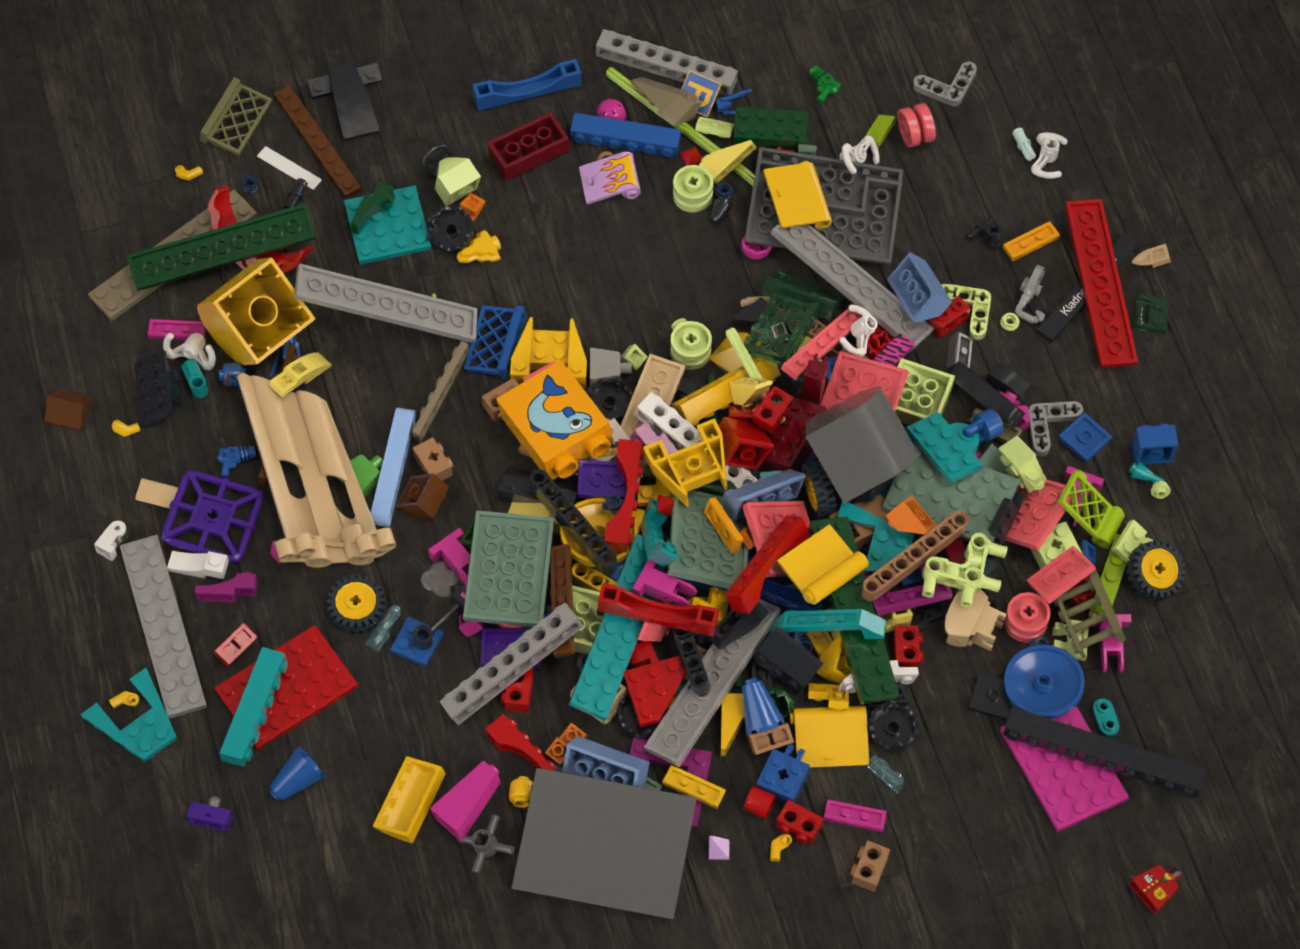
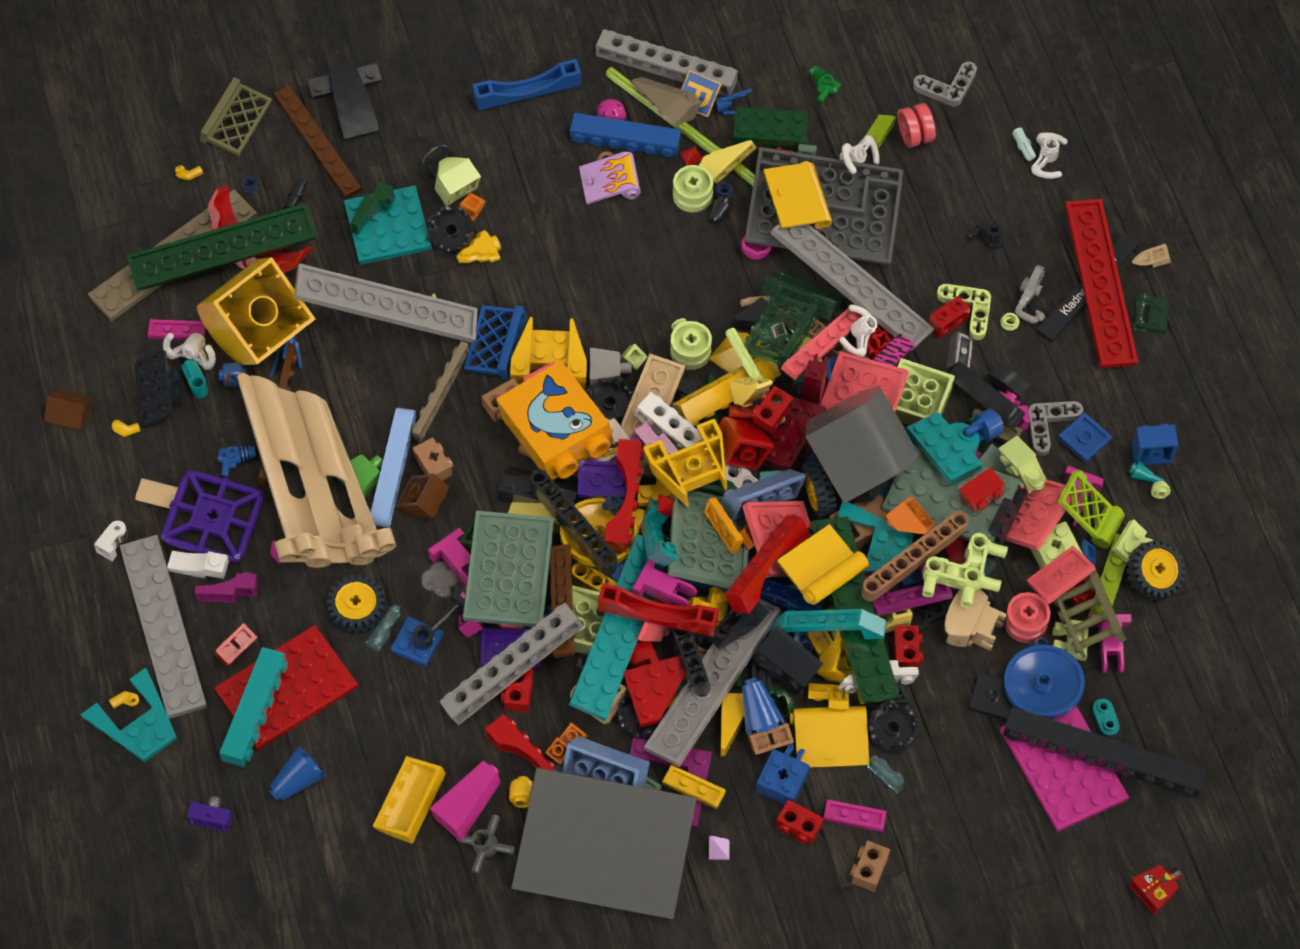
(288, 167): white sticker -> none
(299, 372): light yellow slope -> none
(528, 146): dark red brick -> none
(715, 127): yellowish green plate -> none
(759, 802): red piece -> none
(778, 845): yellow arm -> none
(918, 289): medium blue slope -> none
(982, 490): none -> red brick
(1031, 241): light orange plate -> none

